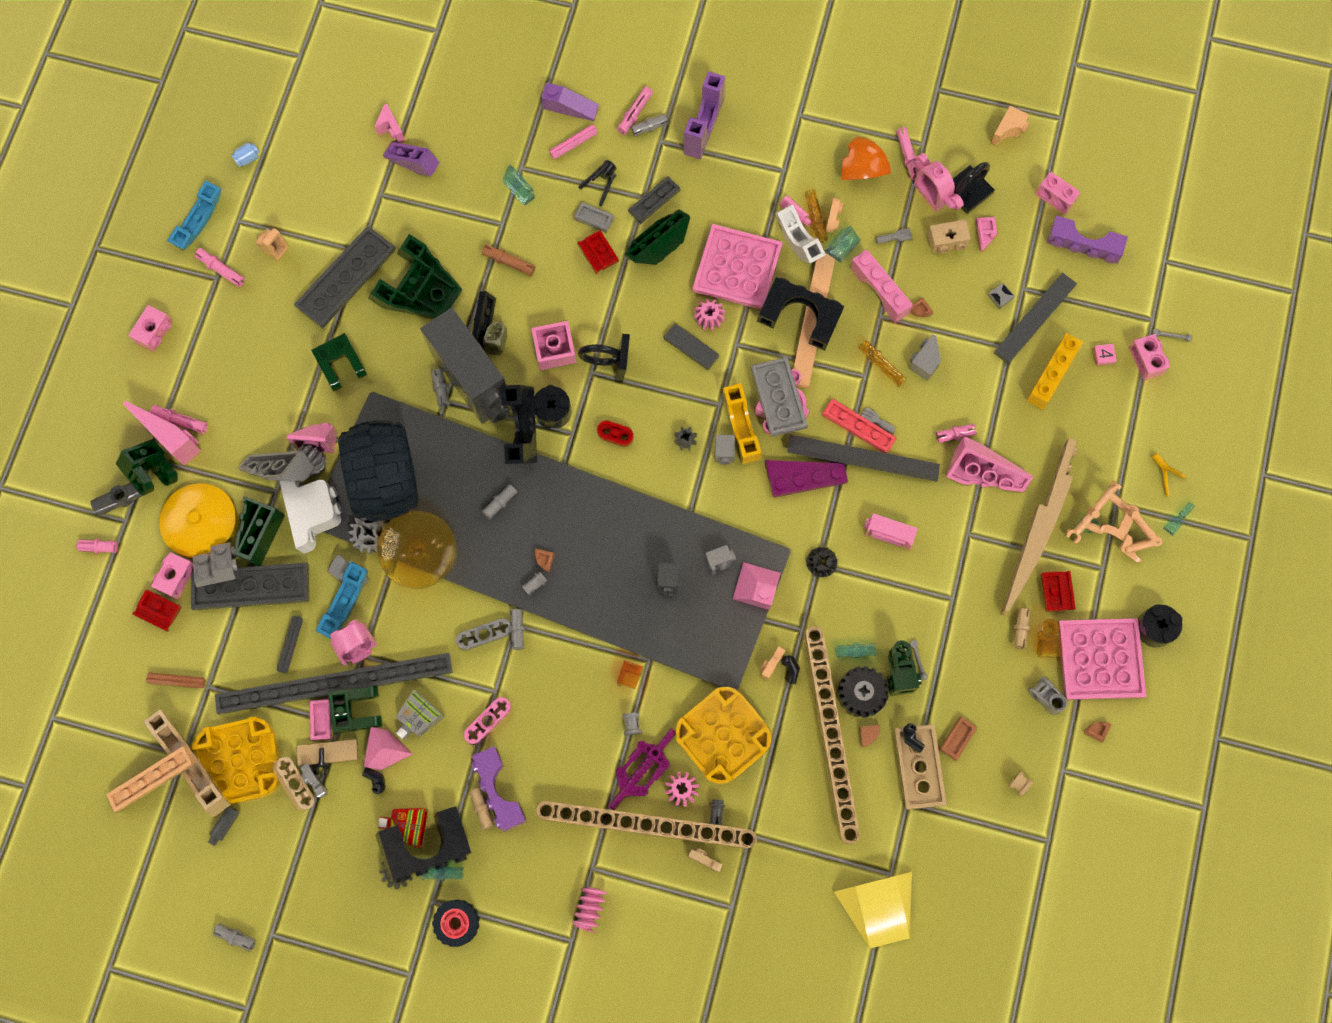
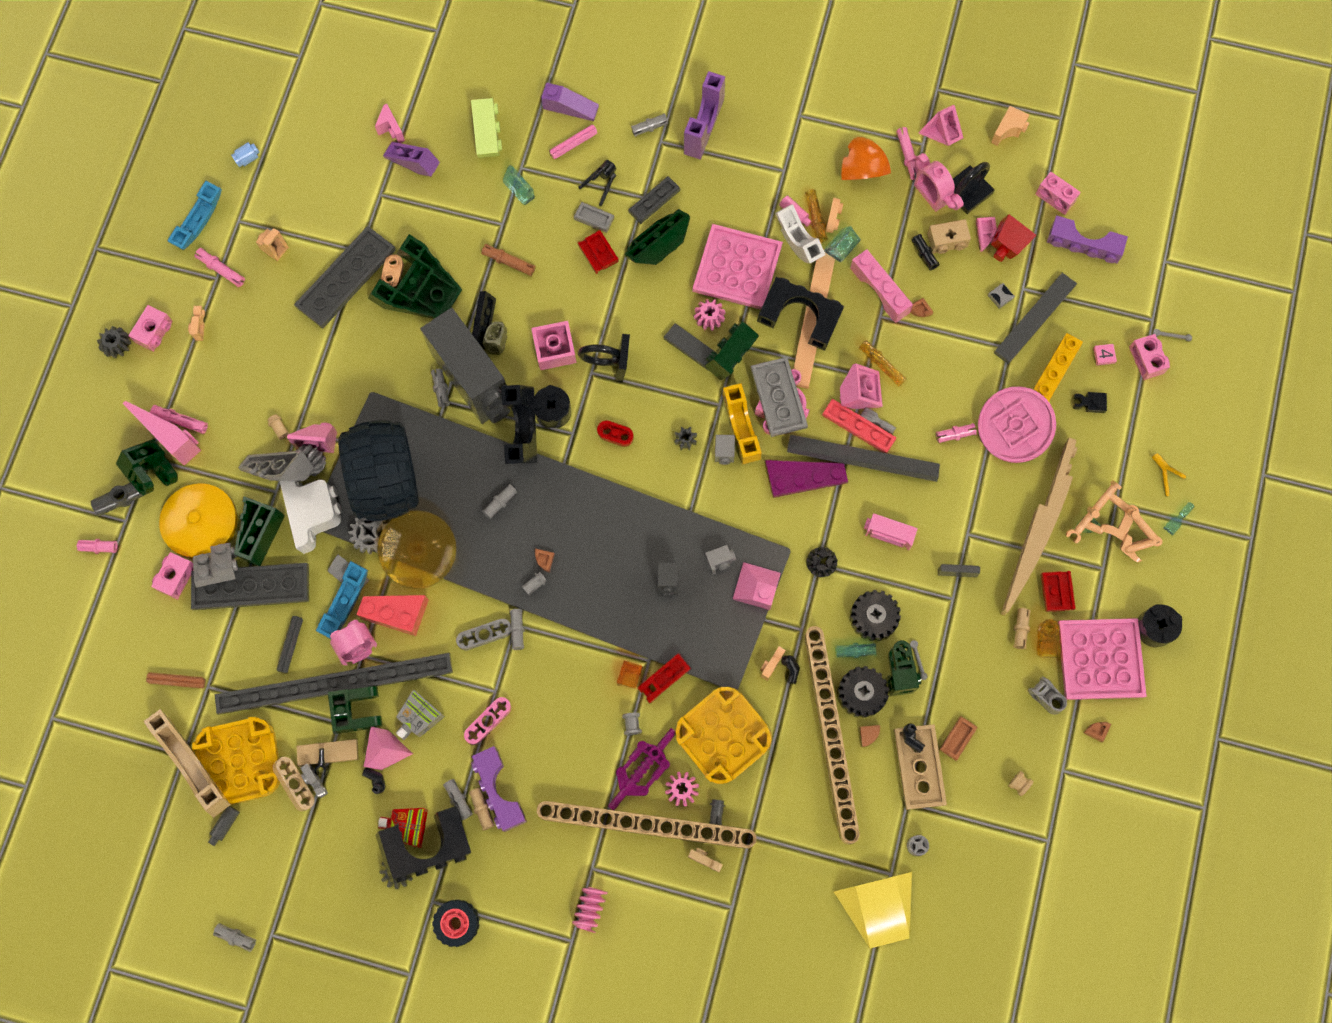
(114, 342): none -> dark grey gear
(151, 778): light nougat plate -> none
(157, 610): red plate -> none
(196, 327): none -> light nougat plate
(278, 427): none -> tan pin
(320, 720): bright pink tile -> none
(333, 351): dark green brick -> none
(393, 271): none -> light nougat plate
(394, 612): none -> coral wedge
(444, 873): clear light blue pin -> none
(458, 799): none -> light grey pin
(486, 127): none -> yellowish green wedge
(634, 111): bright pink pin -> none
(664, 677): none -> red plate
(731, 350): none -> dark green wedge
(861, 388): none -> bright pink slope
(871, 624): none -> black wheel
(900, 236): light grey piece -> none
(920, 843): none -> light grey wheel
(925, 252): none -> black pin
(927, 359): light grey slope -> none
(944, 127): none -> bright pink slope
(958, 570): none -> dark grey tile
(982, 466): bright pink wedge -> none
(1010, 238): none -> red torso
(1017, 424): none -> bright pink plate
(1094, 402): none -> black plate

